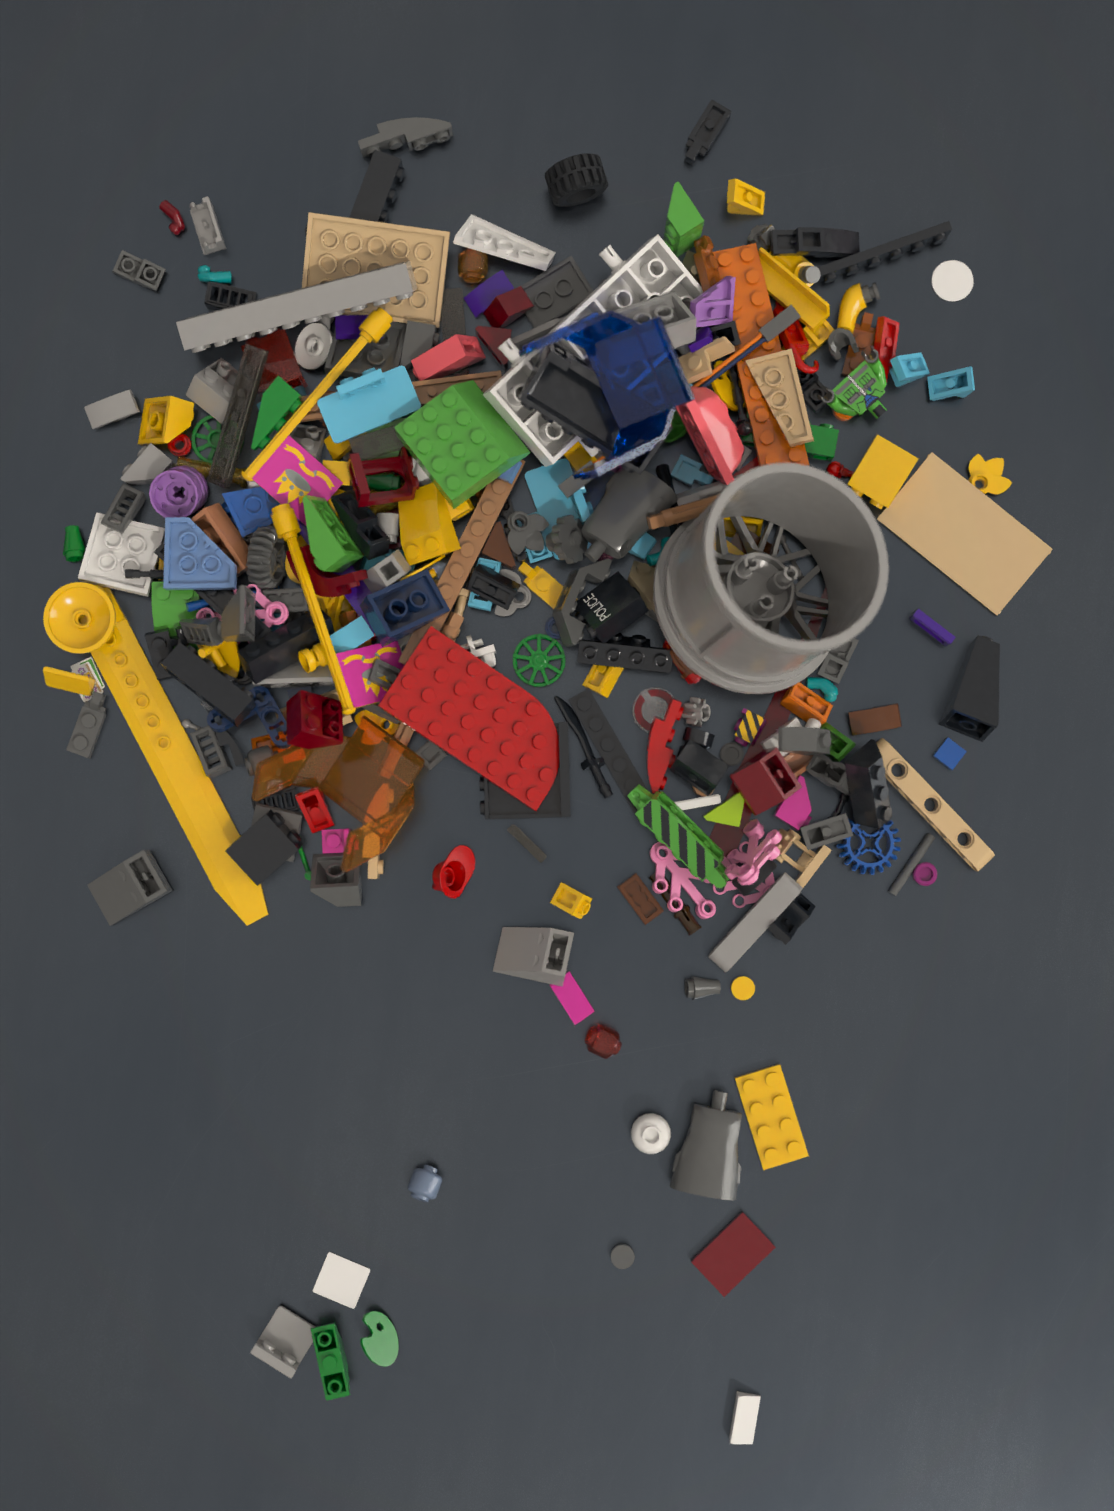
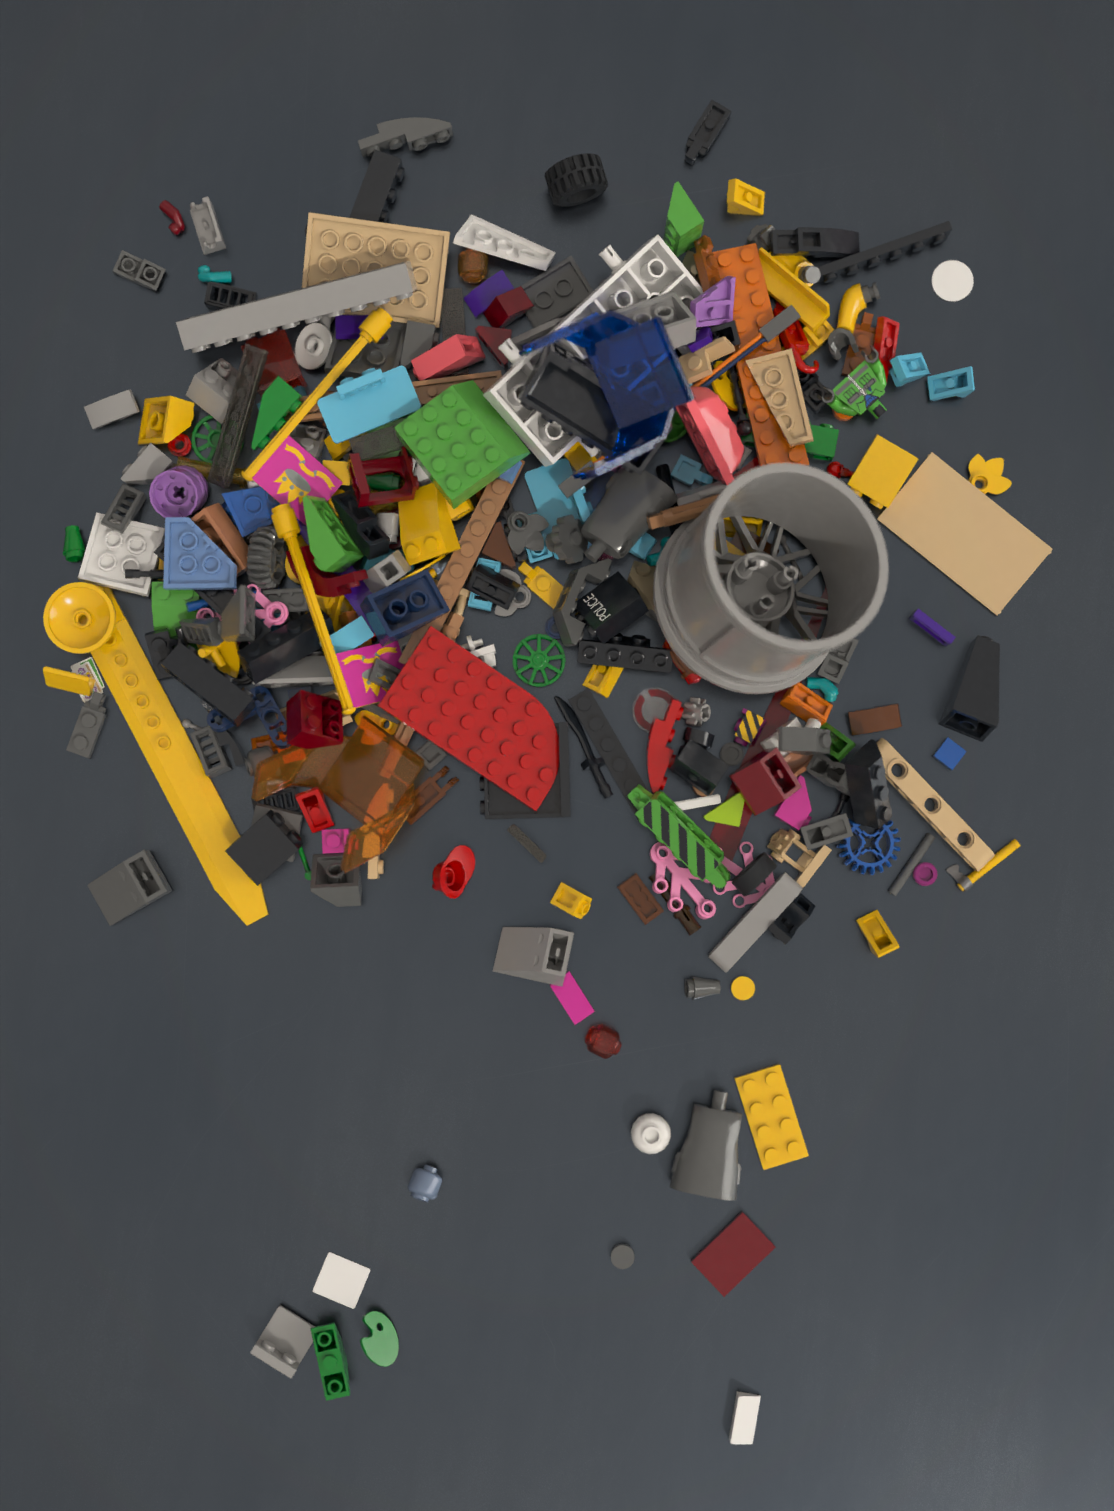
(312, 658): yellow wheel -> none
(429, 794): none -> reddish brown hinge
(749, 871): bright pink plant -> none
(877, 934): none -> yellow slope
(966, 882): none -> yellow piece

